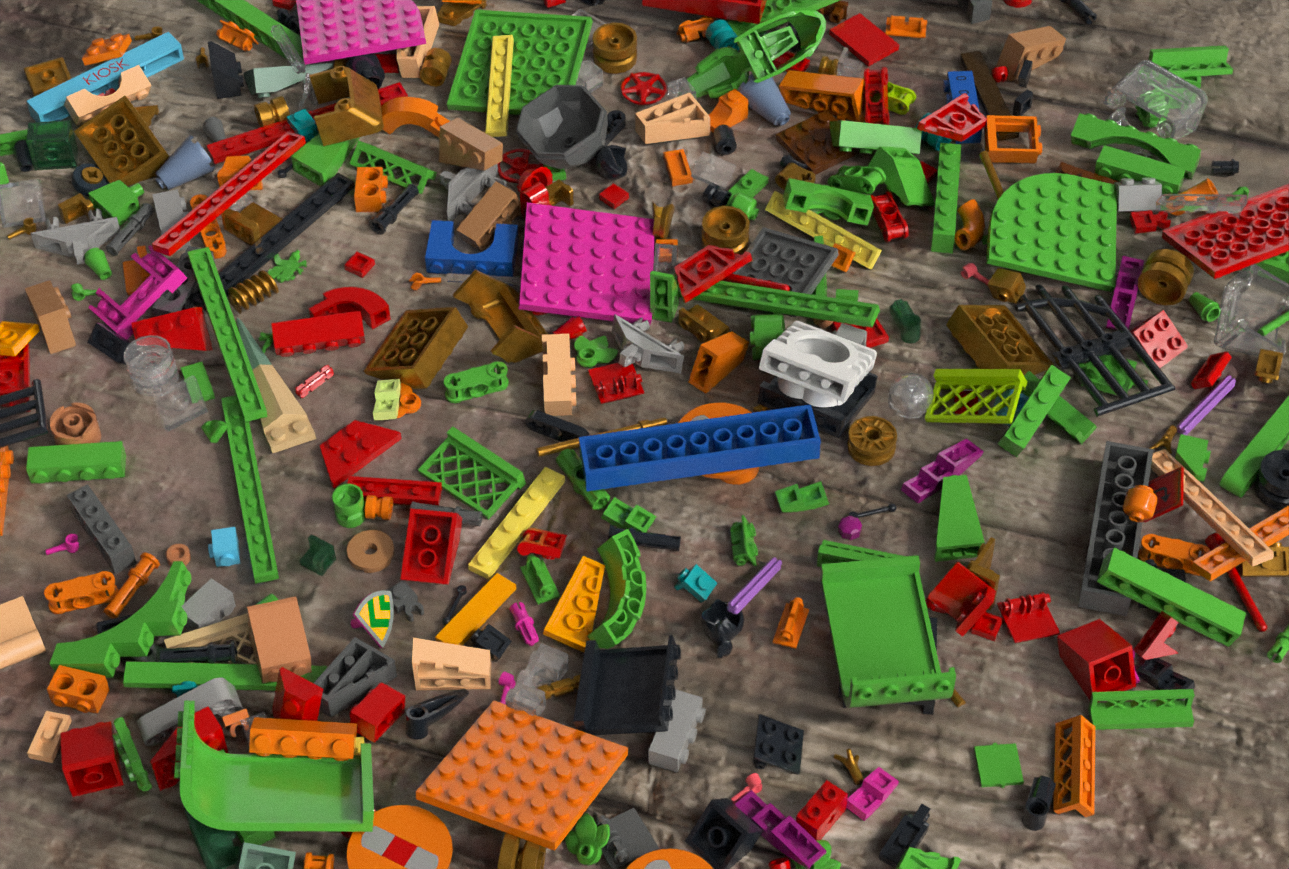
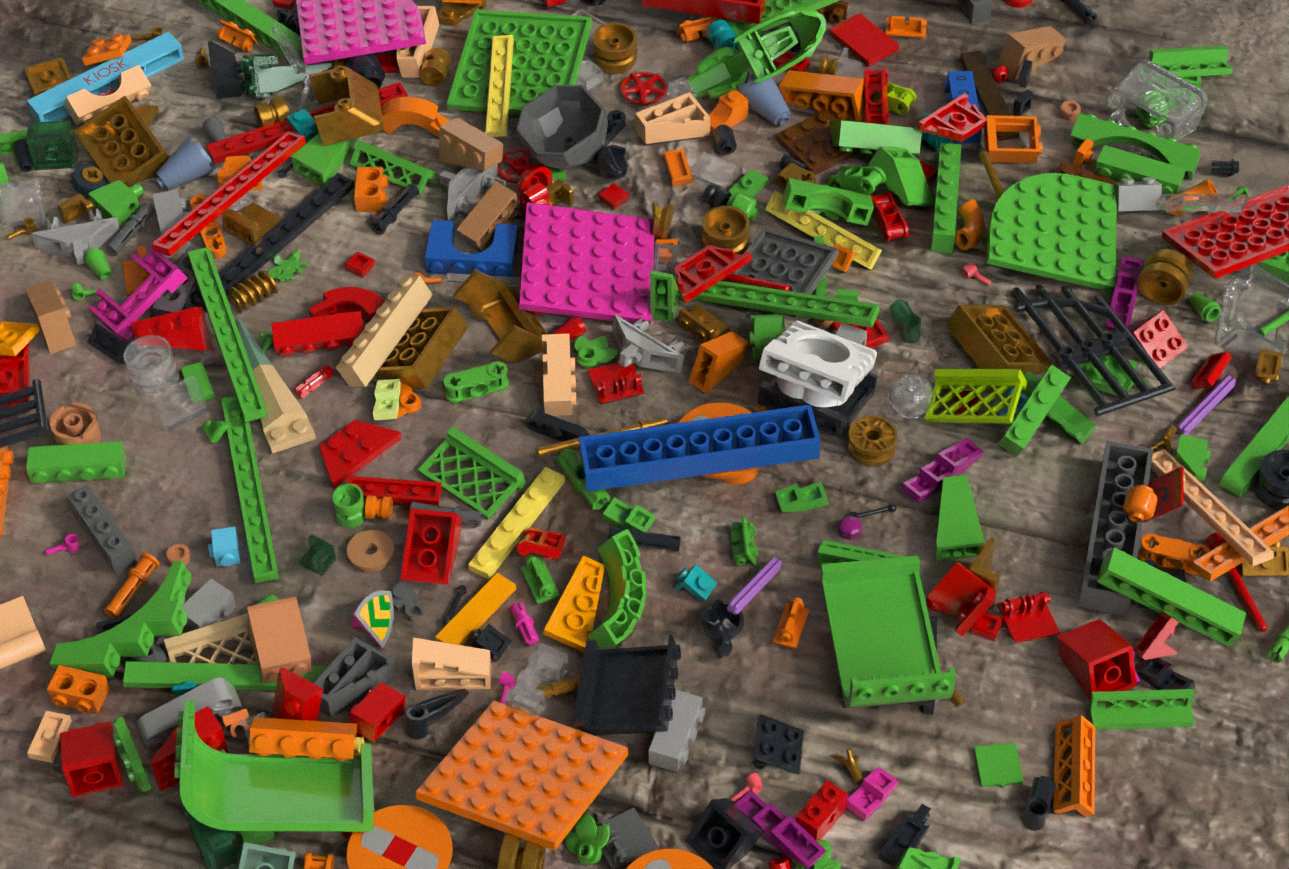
(81, 592): orange piece -> none
(210, 653): black pin -> none
(249, 66): none -> clear green bracket
(384, 331): none -> tan brick
(1007, 285): pearl gold brick -> none
(1069, 110): none -> nougat tile
(1084, 153): none -> orange plate
(1147, 222): red plate -> none

